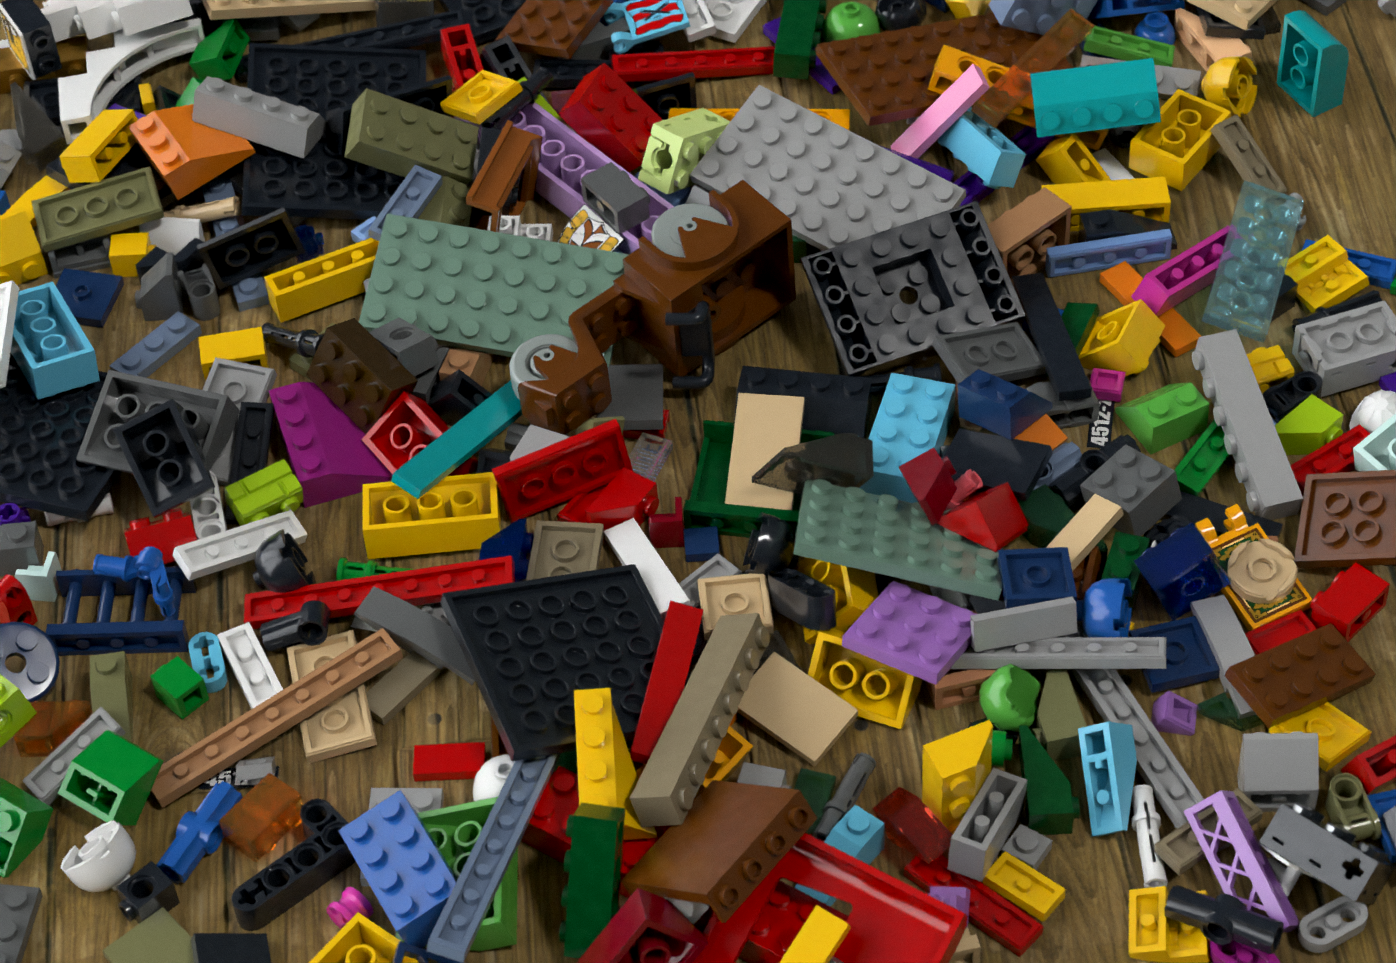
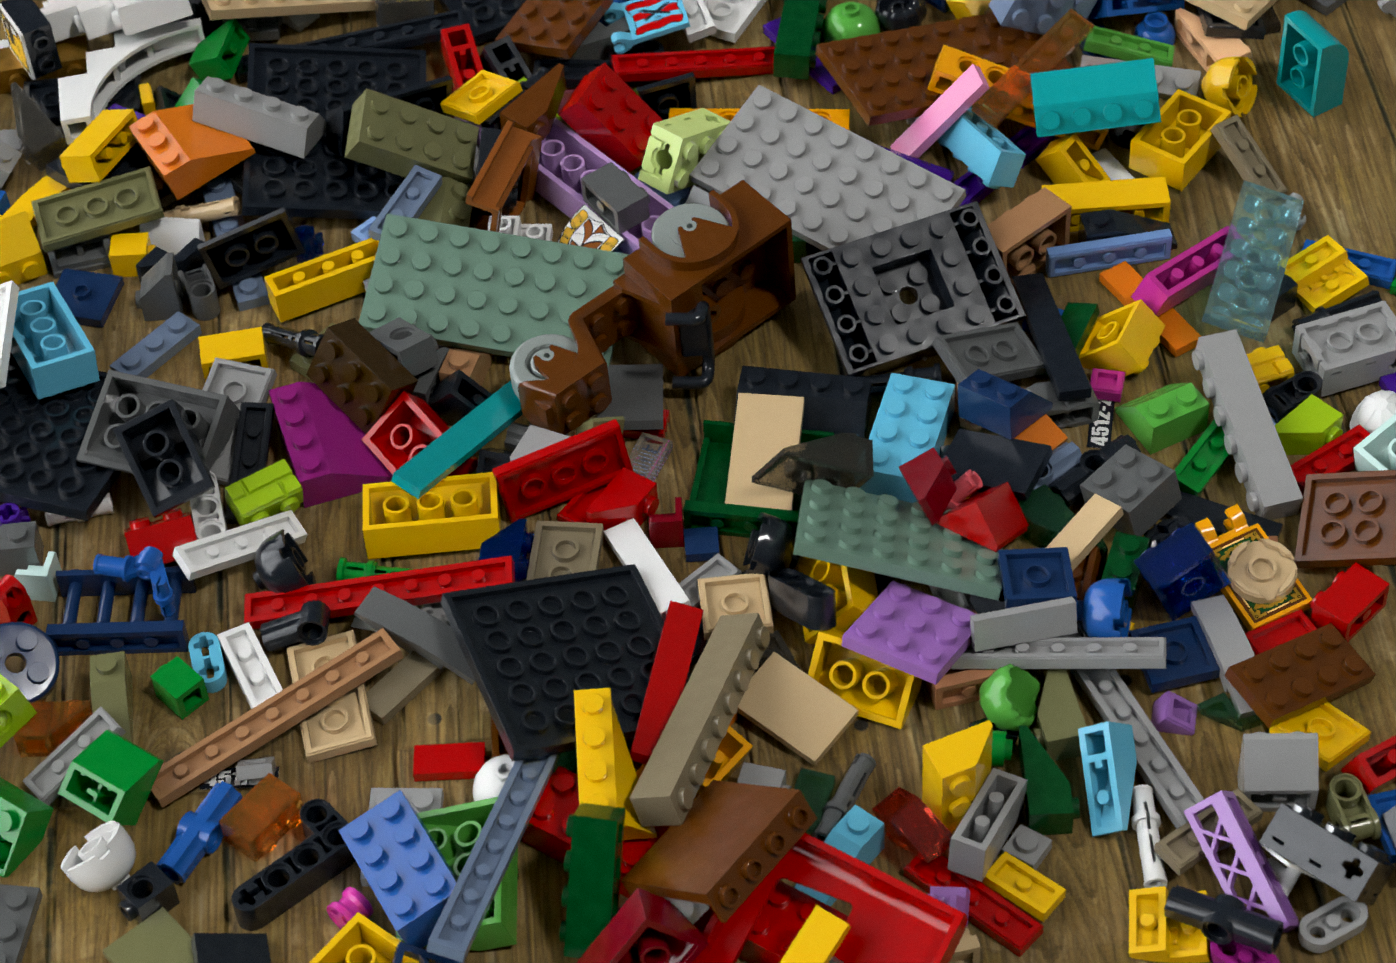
(538, 105): none -> reddish brown slope

